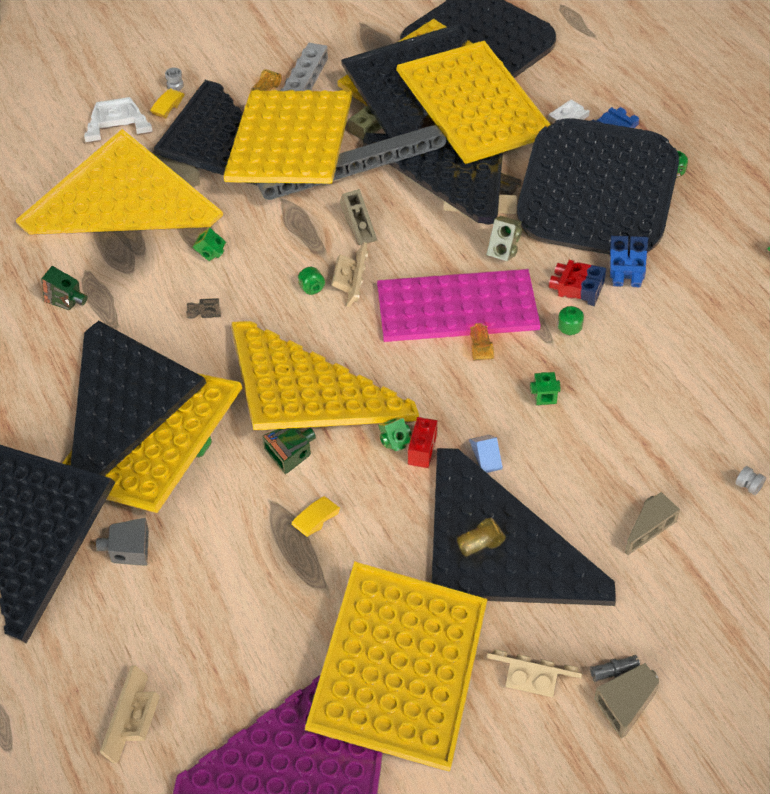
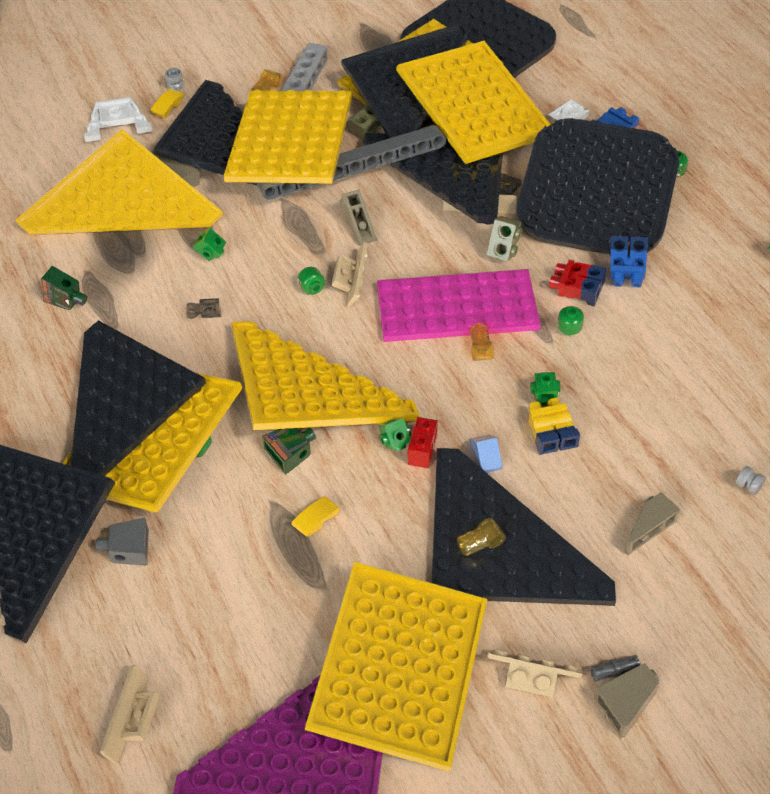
(553, 426): none -> hips

